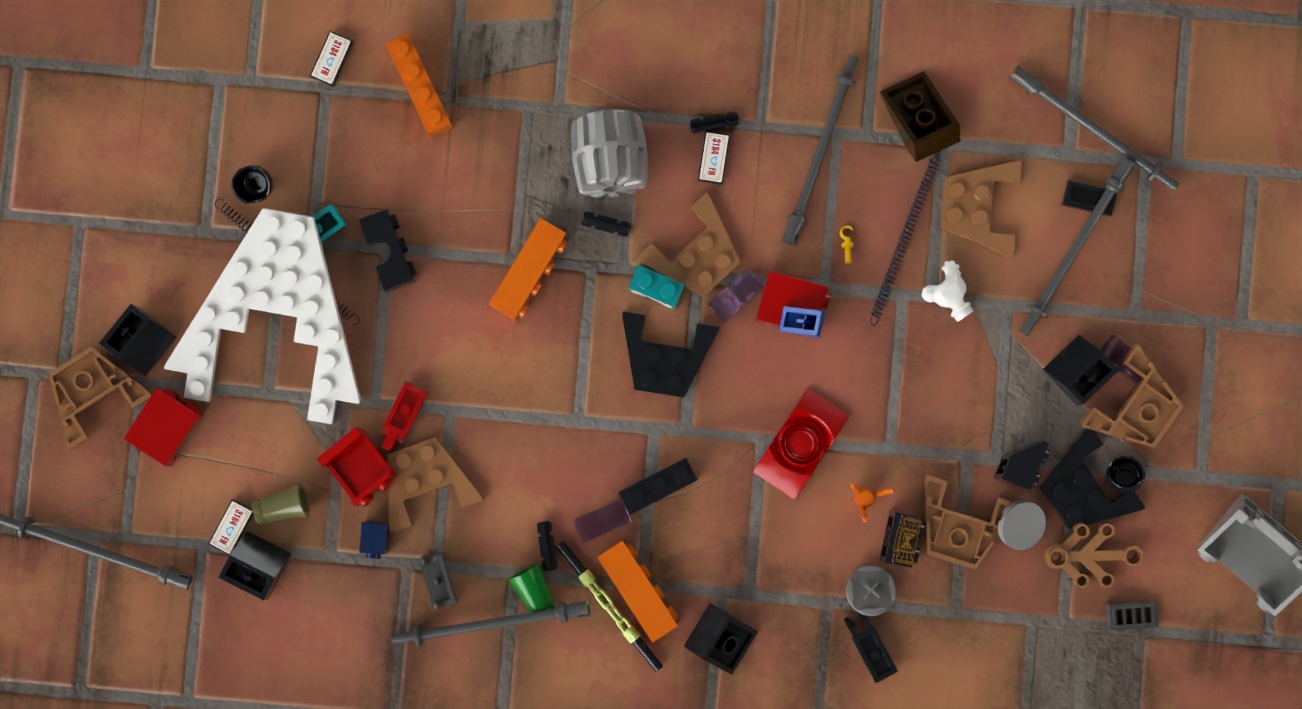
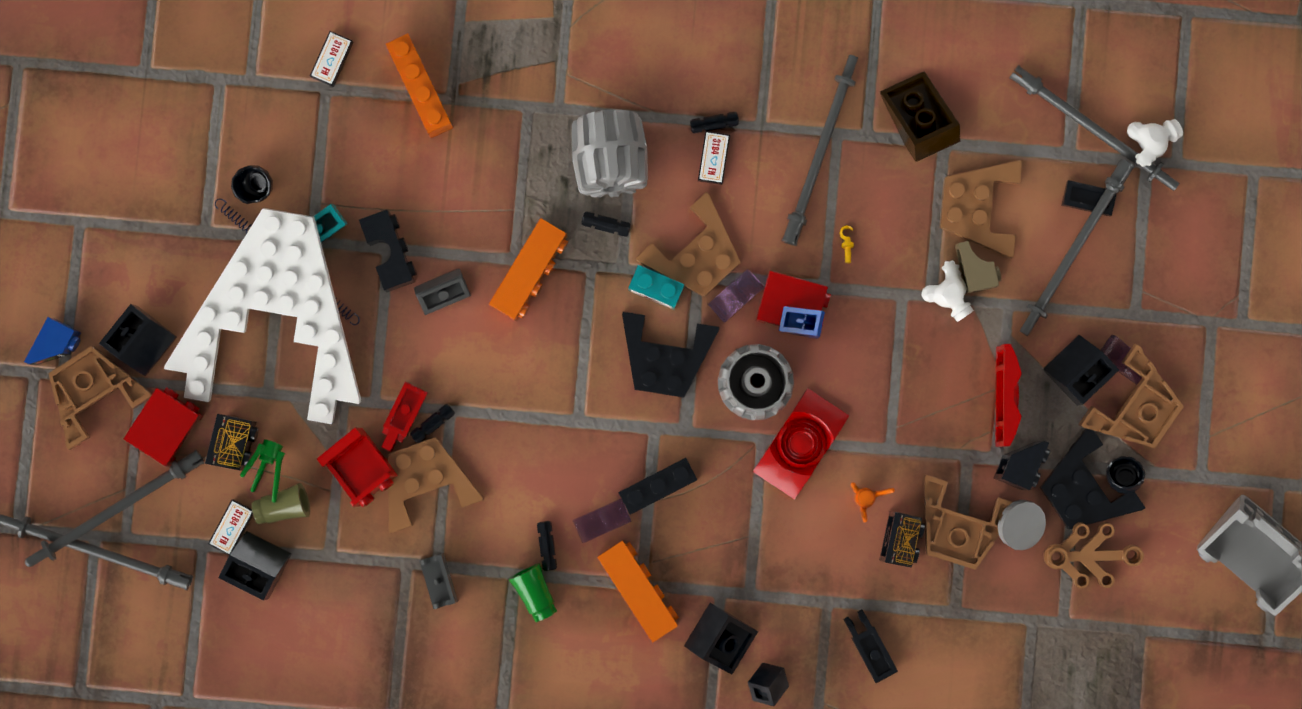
(53, 342): none -> blue slope
(177, 470): none -> dark grey bar
(231, 442): none -> black slope
(269, 452): none -> green plant
(374, 539): dark blue brick -> none
(432, 423): none -> black axle
(442, 291): none -> dark grey slope
(562, 613): dark grey bar -> none
(631, 632): piece -> none
(739, 393): none -> light grey wheel
(768, 684): none -> black panel
(871, 590): light grey tile -> none
(876, 312): dark blue piece -> none
(976, 272): none -> dark tan arch
(1007, 395): none -> red slope
(1112, 621): dark grey slope -> none
(1153, 139): none -> white animal

